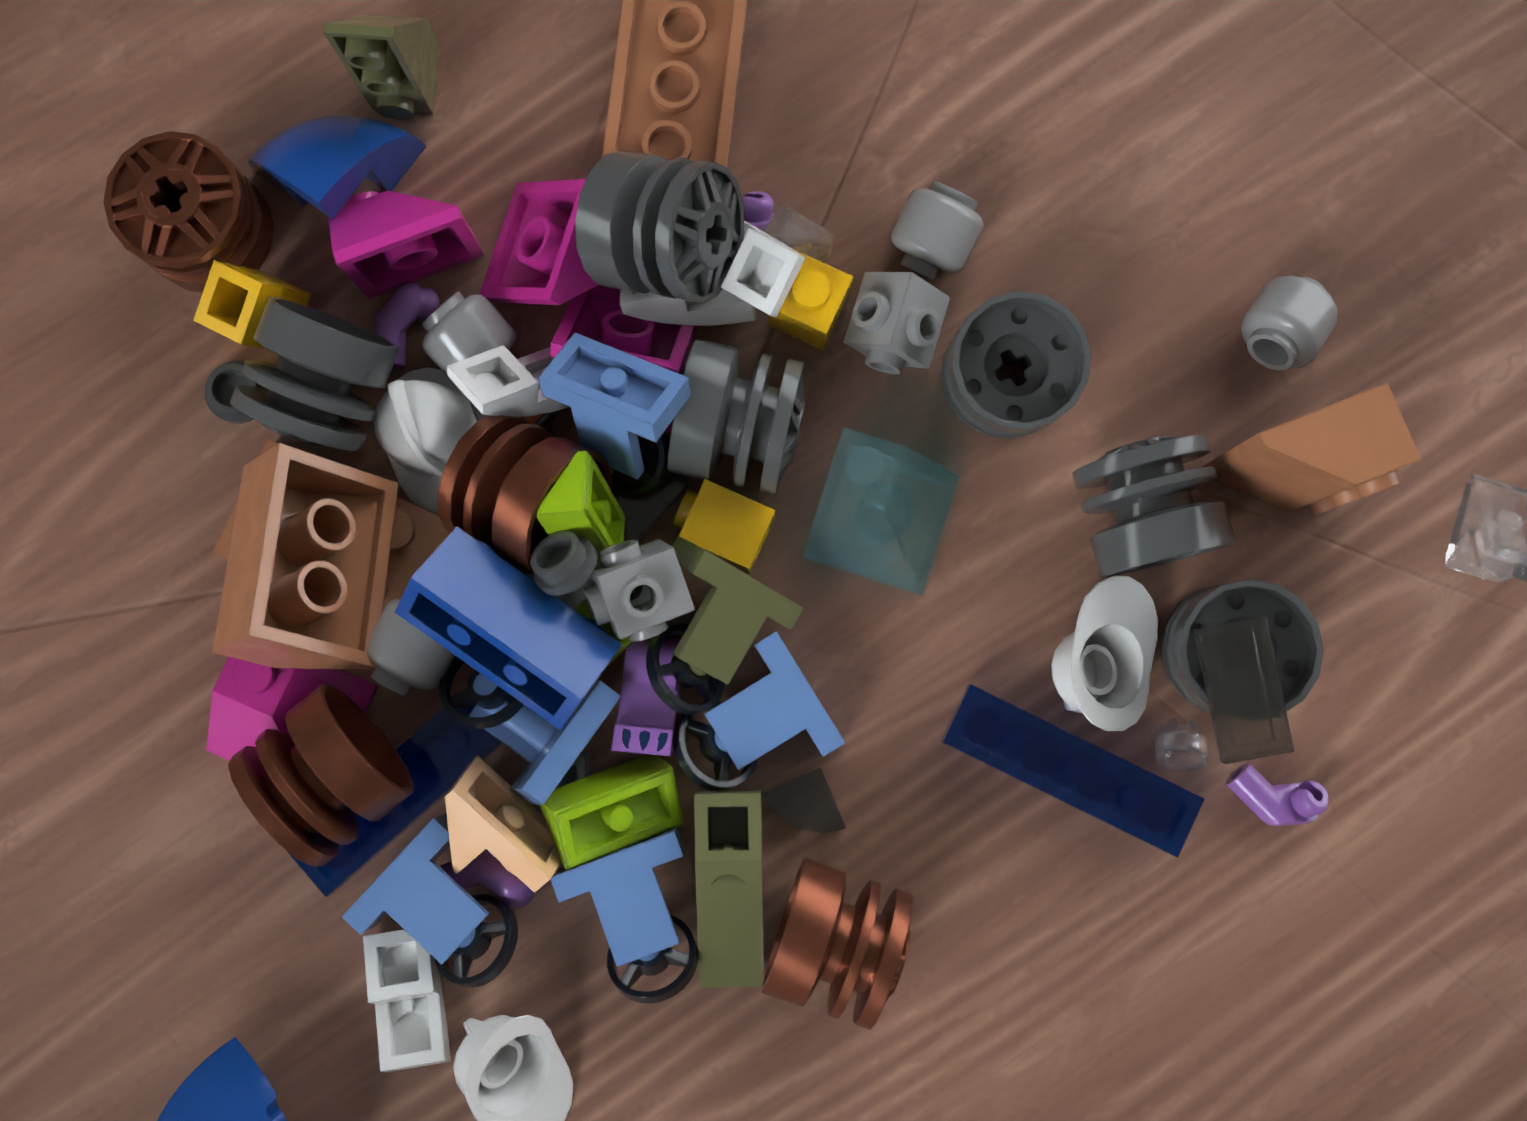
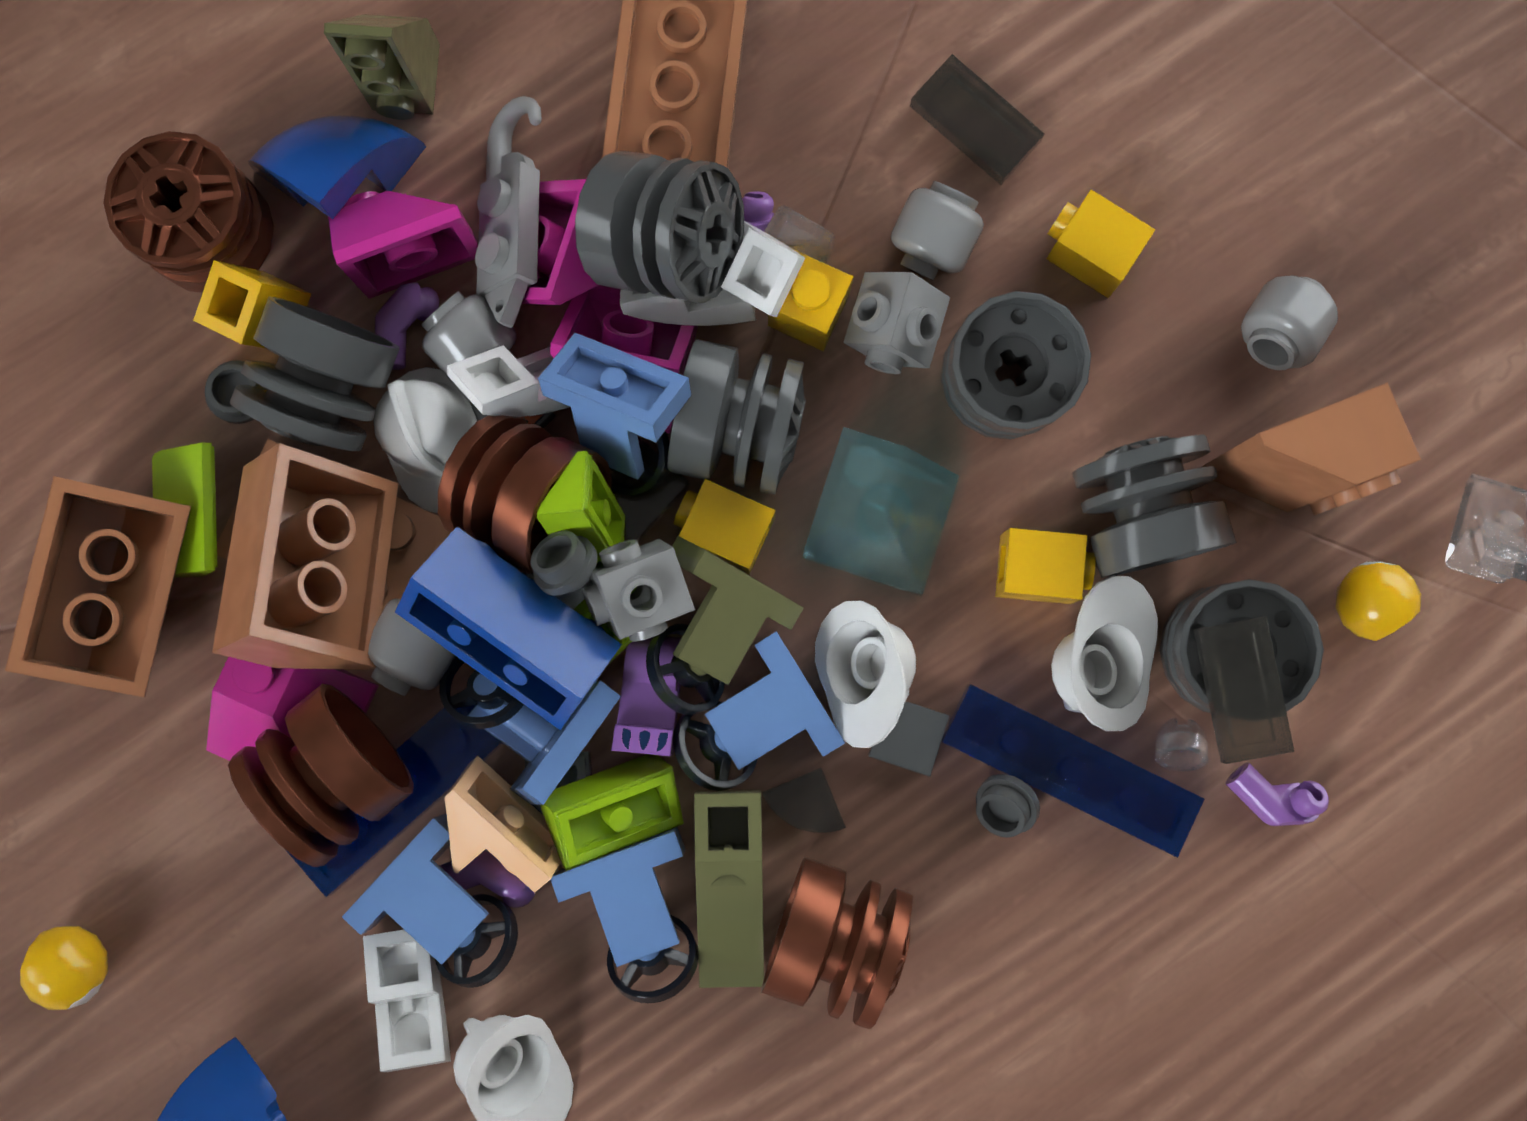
(63, 967): none -> yellow piece
(98, 588): none -> nougat slope
(188, 478): none -> lime slope
(508, 216): none -> light grey plate
(864, 671): none -> white piece
(913, 740): none -> dark grey tile
(976, 119): none -> clear smoke tile
(1006, 805): none -> dark grey plate
(1044, 566): none -> yellow brick
(1097, 242): none -> yellow brick
(1377, 599): none -> yellow piece

